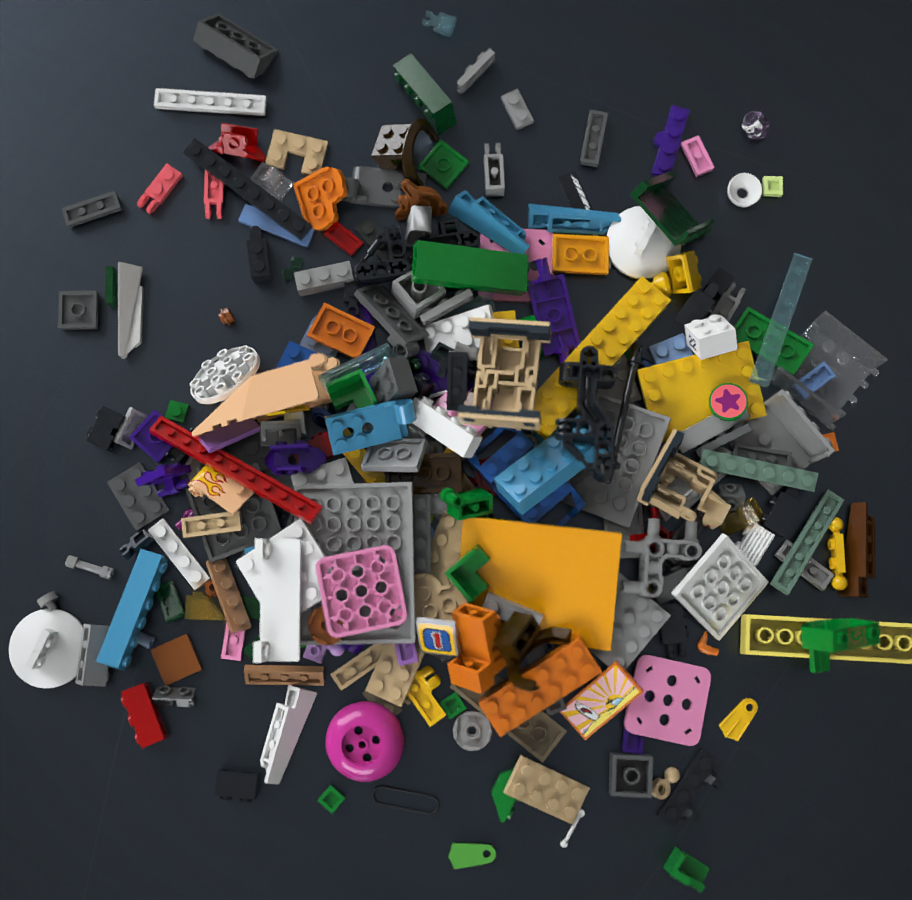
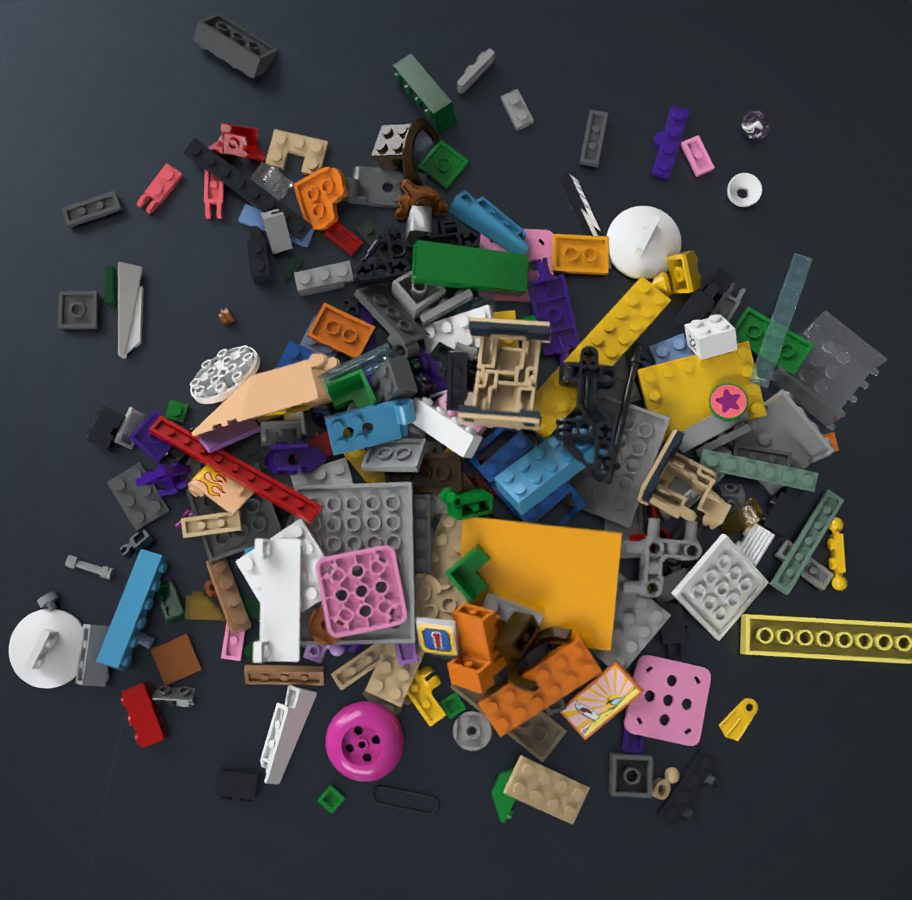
(179, 554): white plate -> none
(210, 102): white plate -> none
(276, 231): none -> light grey hinge
(442, 24): clear light blue plate -> none
(469, 854): bright green piece -> none
(493, 172): light grey hinge -> none
(564, 843): white hinge -> none
(570, 219): dark azure wedge -> none
(668, 211): dark green panel -> none
(686, 869): green panel -> none
(704, 648): orange animal -> none
(772, 186): yellowish green plate -> none
(818, 377): medium blue plate -> none
(836, 636): green piece -> none
(859, 551): reddish brown wedge -> none

